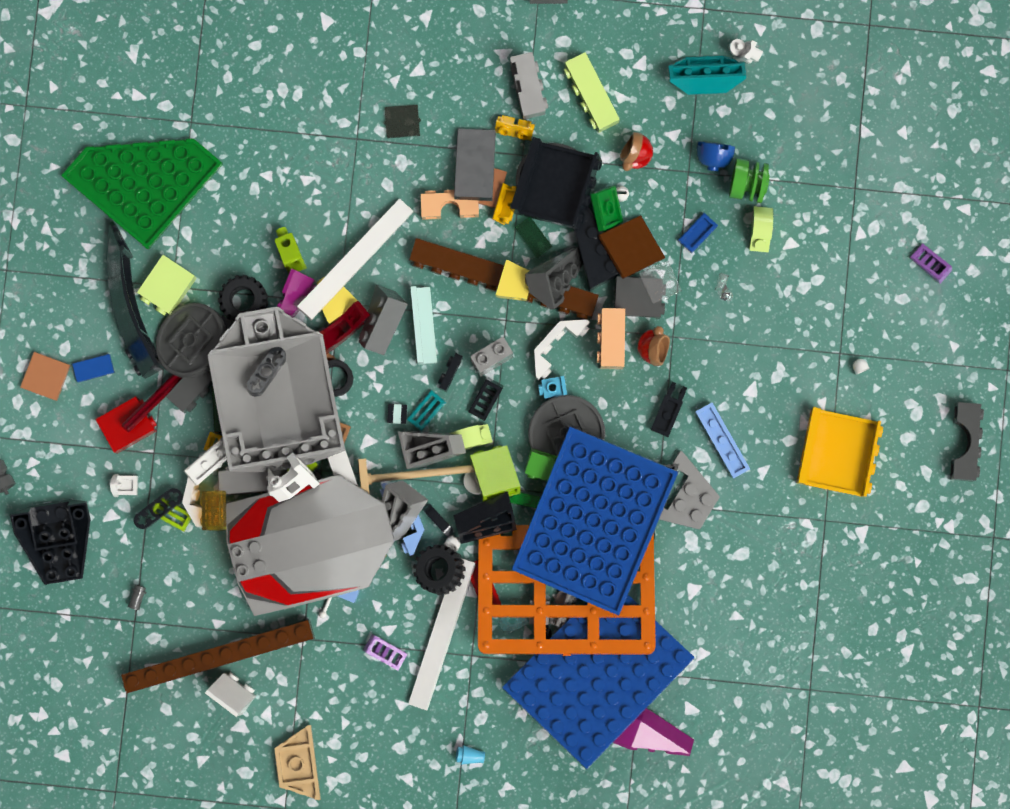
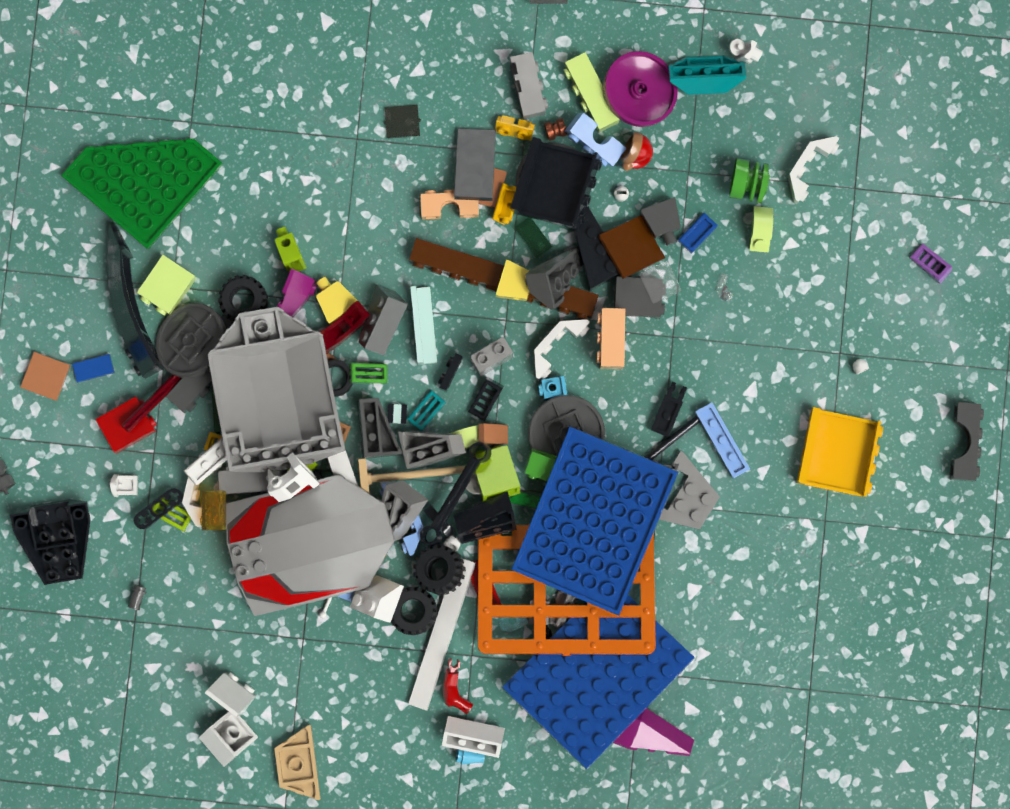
(218, 656): reddish brown brick -> none
(228, 738): none -> white slope
(266, 363): black beam -> none
(353, 373): none -> bright green tile
(355, 259): white tile -> none
(375, 431): none -> dark grey wedge
(378, 599): none -> white slope
(402, 655): slope -> none
(427, 620): none -> black tyre
(450, 689): none -> red arm
(455, 494): none -> black piece
(473, 736): none -> white brick
(493, 434): none -> nougat tile
(555, 129): none -> copper wheel
(582, 130): none -> light blue arch
(606, 208): green tile -> none
(639, 89): none -> magenta dish
(654, 346): medium nougat piece -> none
(662, 220): none -> dark grey torso
(673, 438): none -> black bar
(715, 155): blue cylinder -> none
(824, 147): none -> white slope

